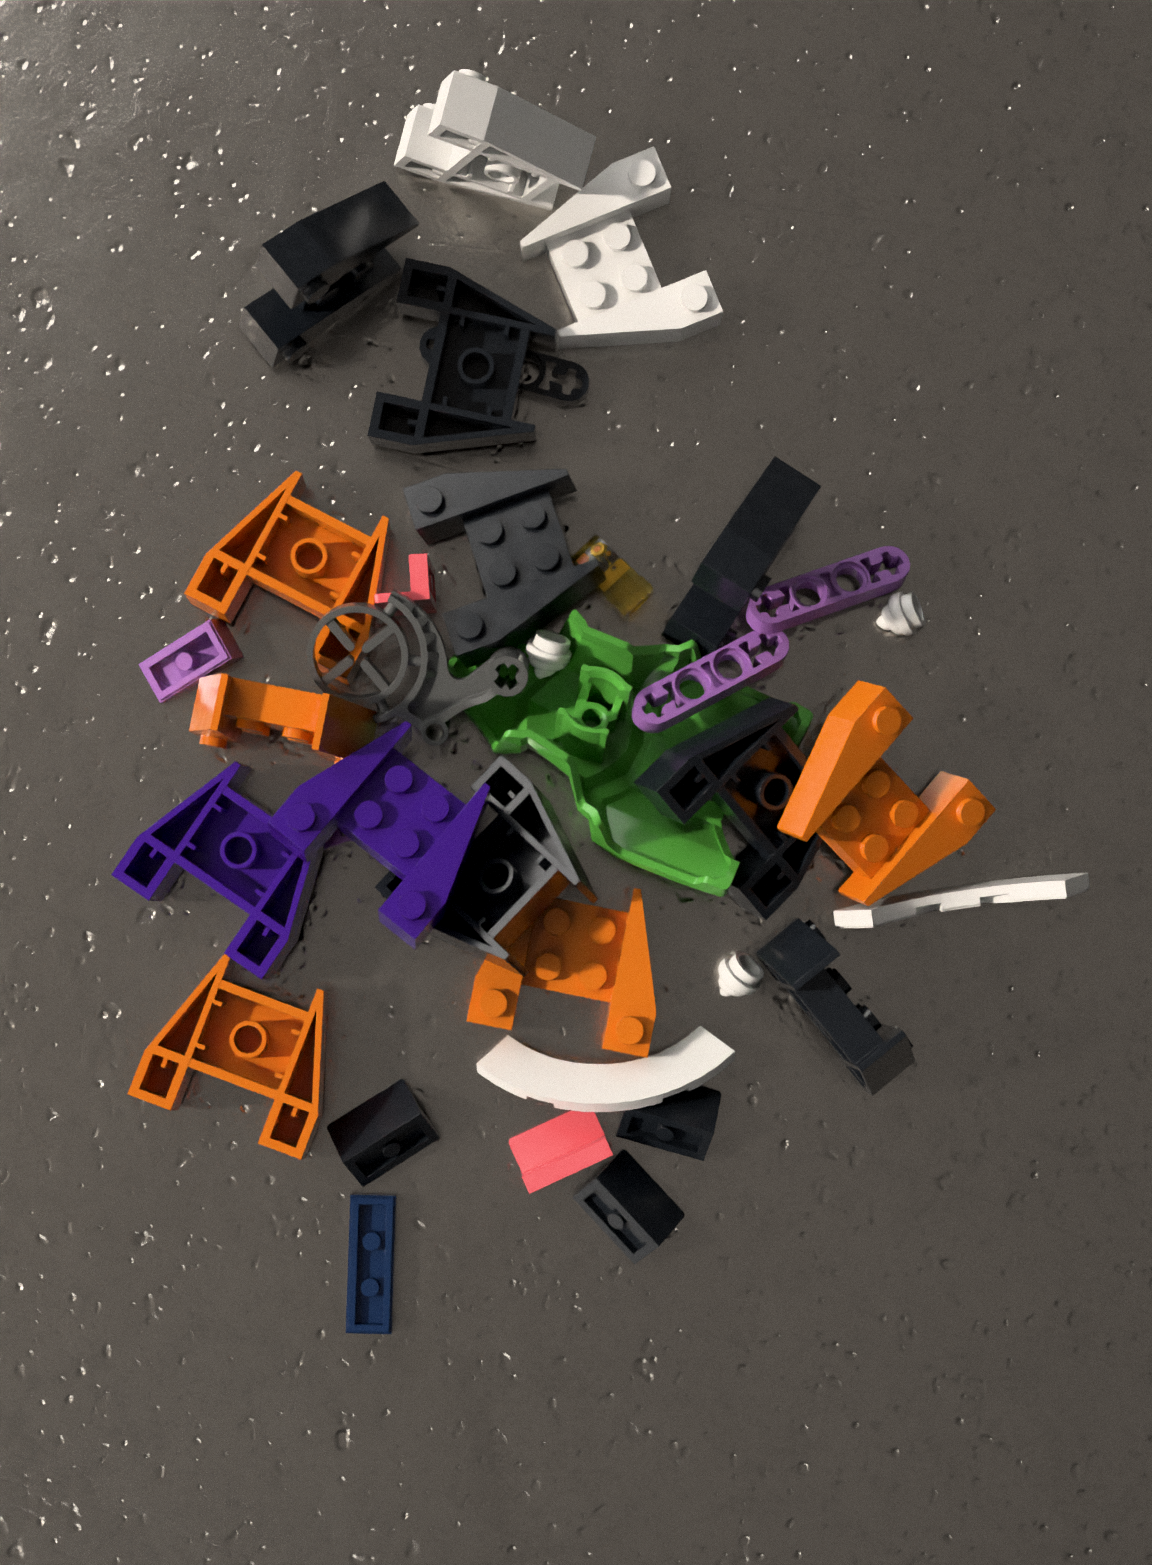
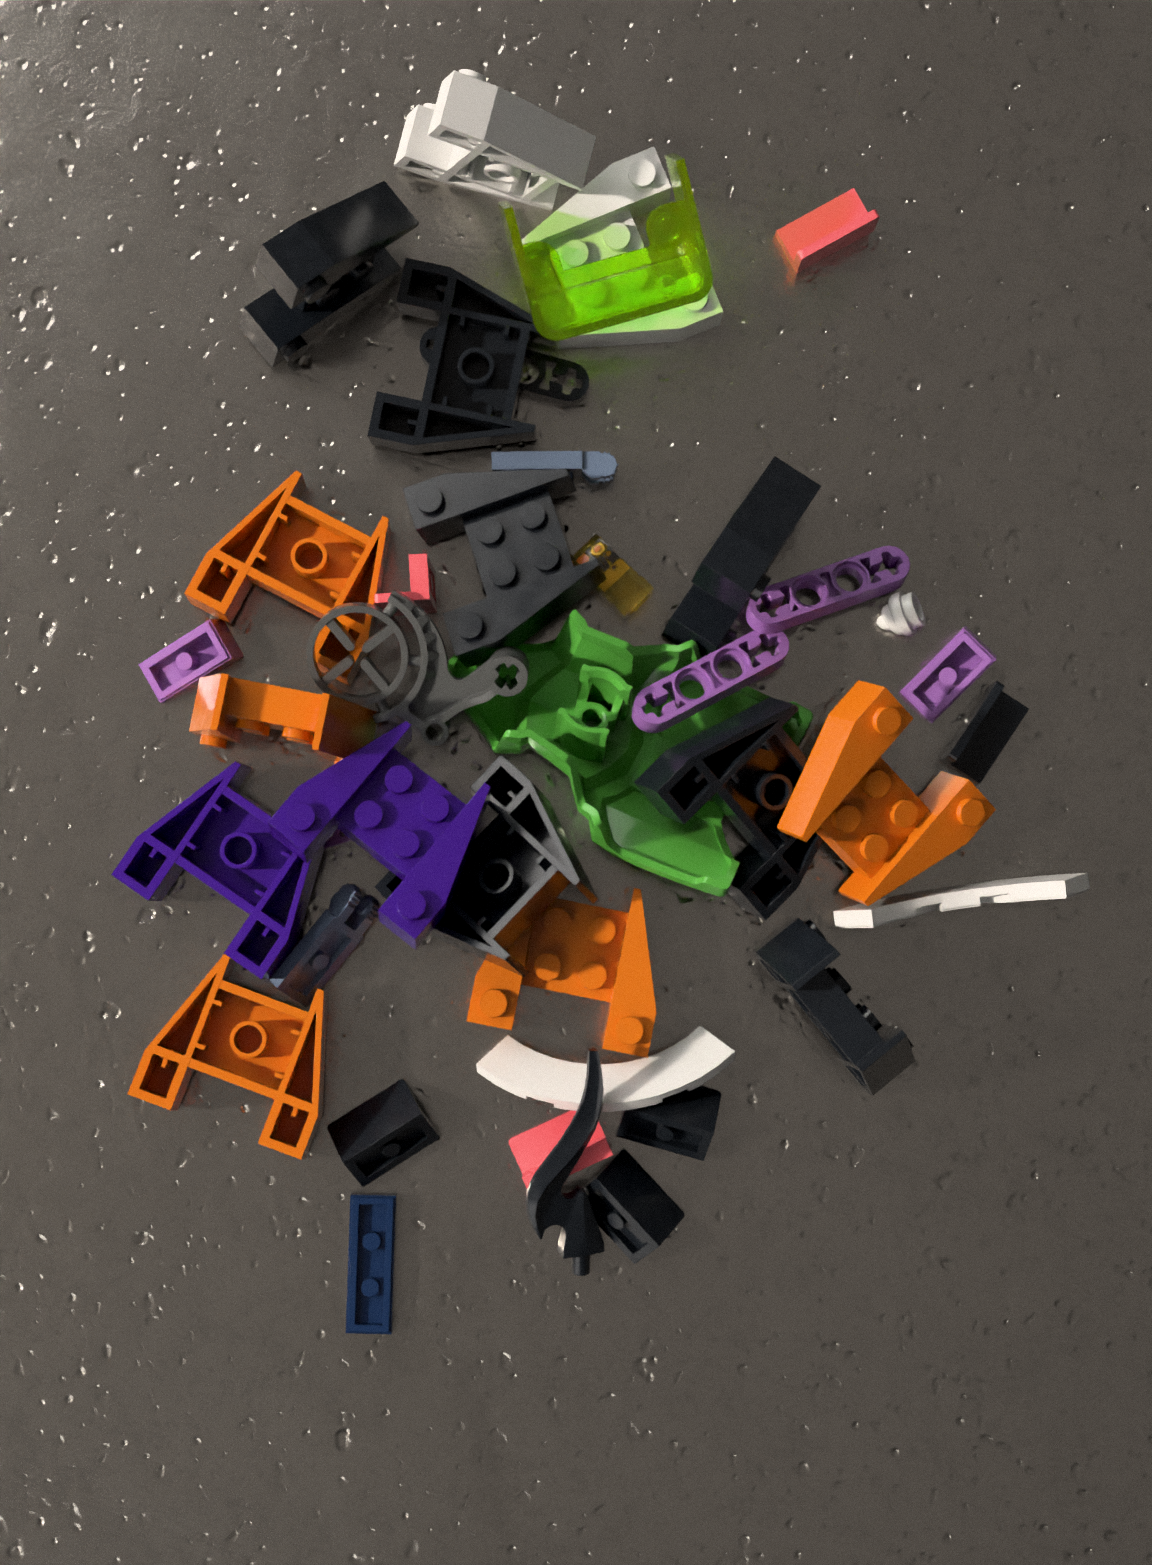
(326, 944): none -> sand blue hinge
(548, 652): white plate -> none
(570, 1210): none -> black piece
(590, 465): none -> sand blue hinge
(621, 287): none -> clear neon green windscreen
(739, 975): white plate -> none
(826, 230): none -> coral panel
(949, 674): none -> medium lavender slope
(984, 733): none -> black panel

